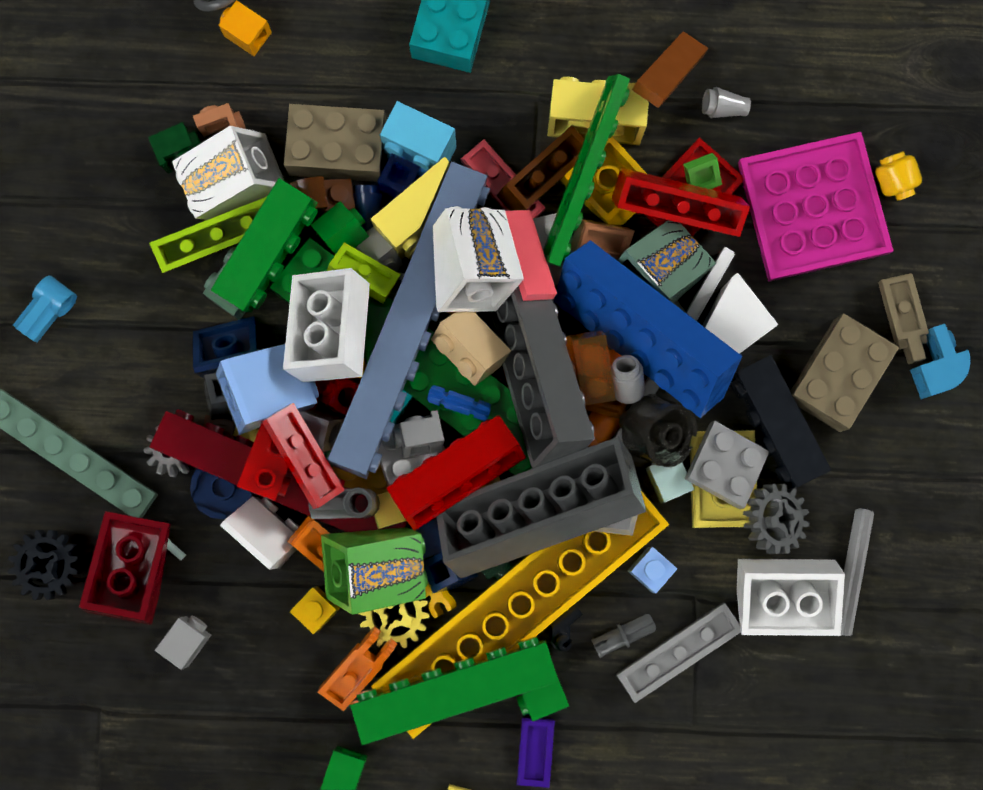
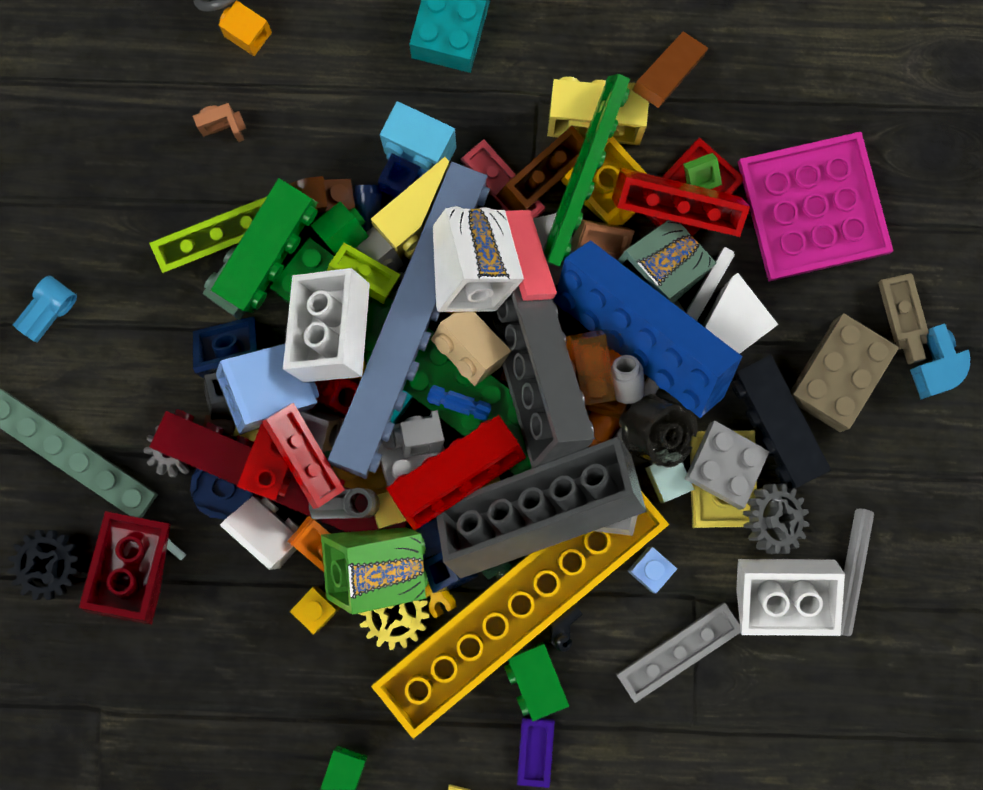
(172, 144): dark green brick -> none
(184, 641): light grey brick -> none
(227, 172): white slope -> none
(334, 142): dark tan brick -> none
(355, 671): orange hinge -> none
(453, 691): green brick -> none
(624, 635): dark grey axle -> none
(723, 103): light grey cone -> none
(898, 175): yellow head -> none

